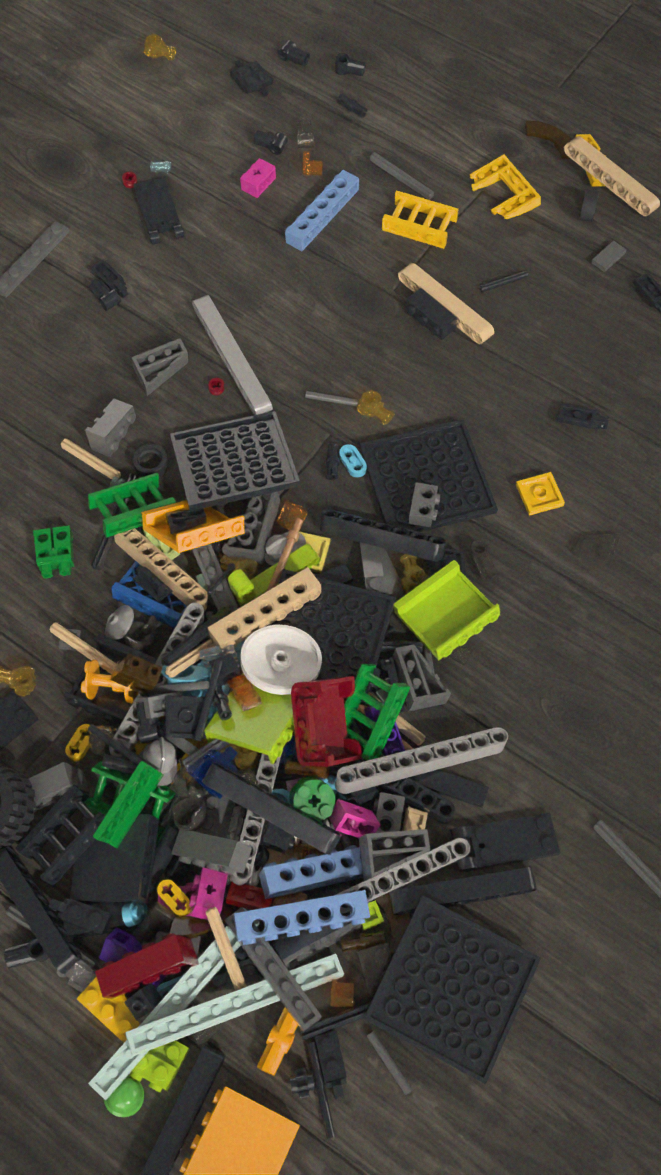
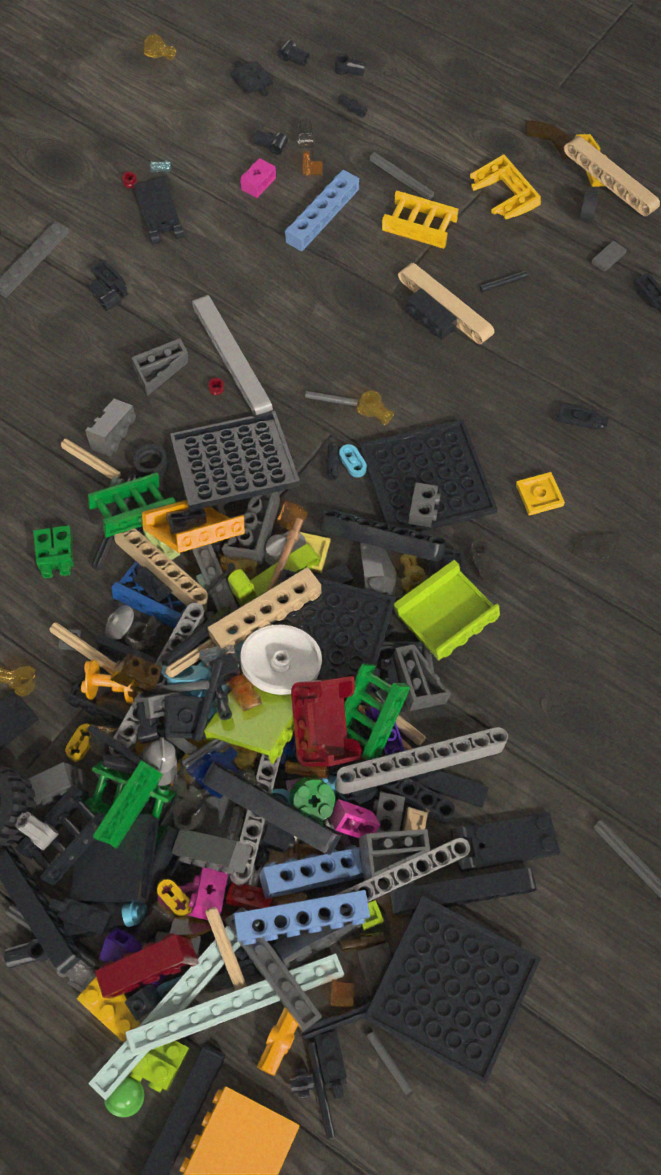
(40, 833): none -> light grey piece

